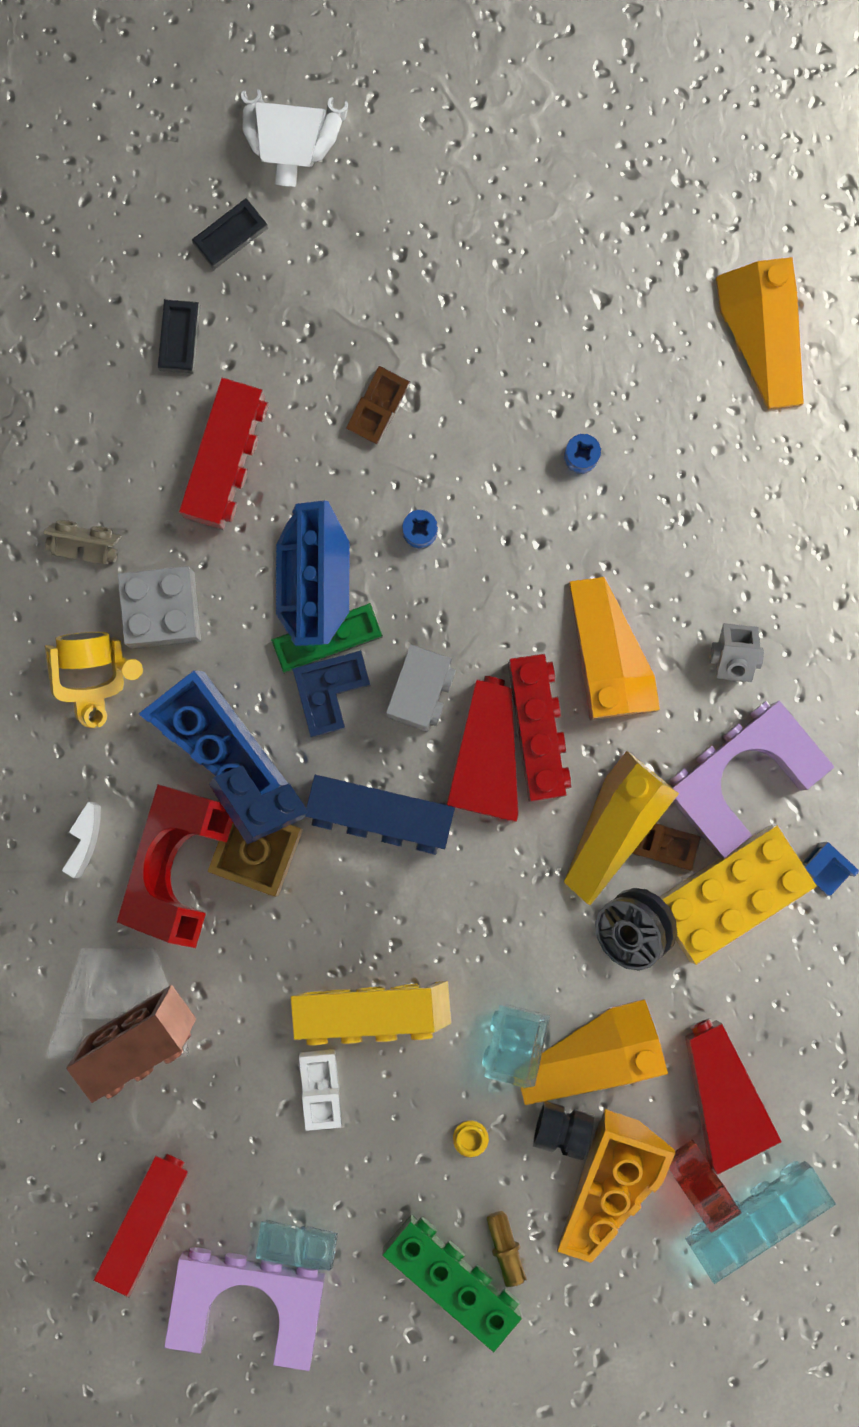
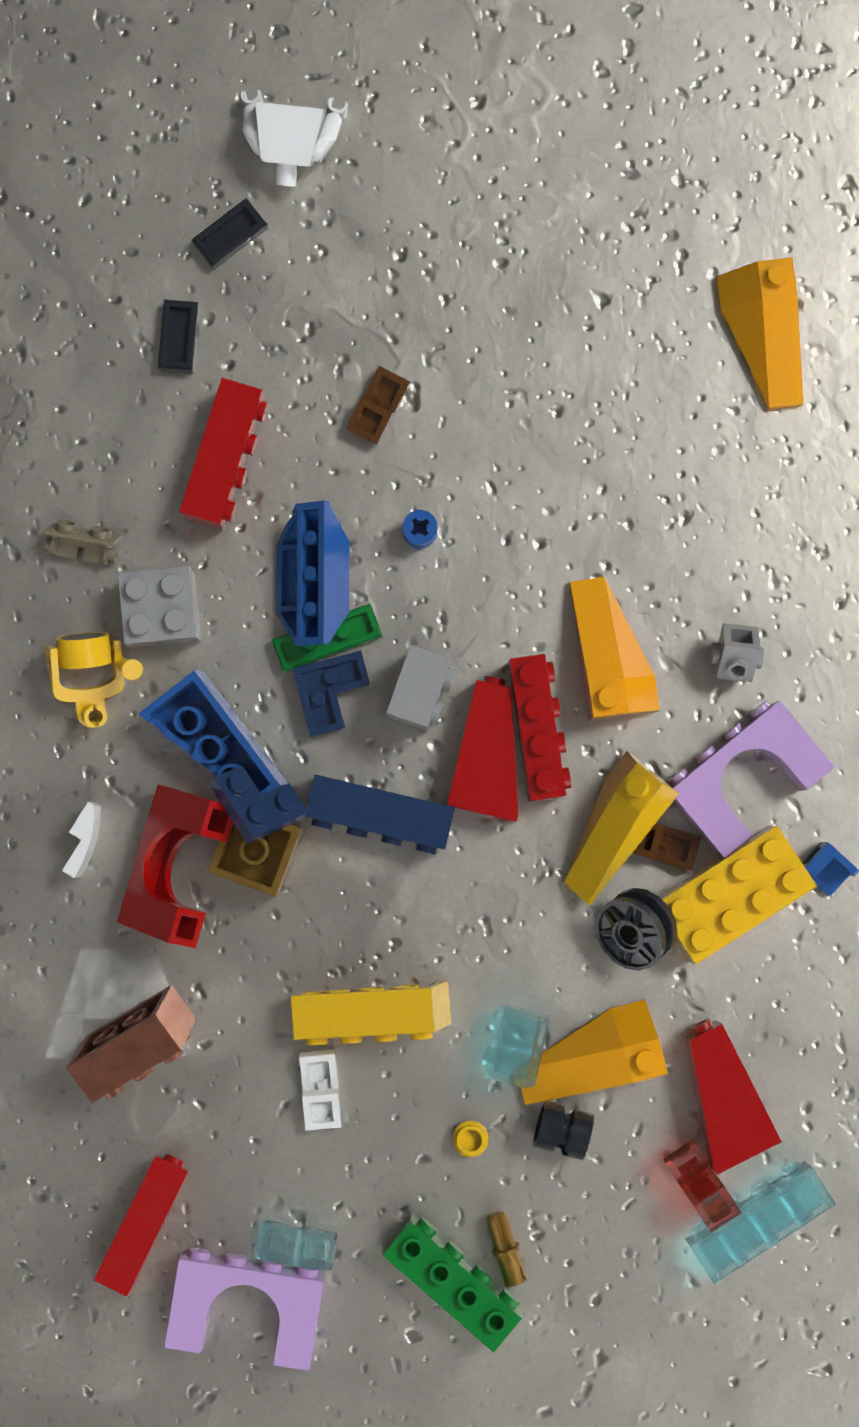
(577, 458): blue wheel -> none
(618, 1175): light orange wedge -> none

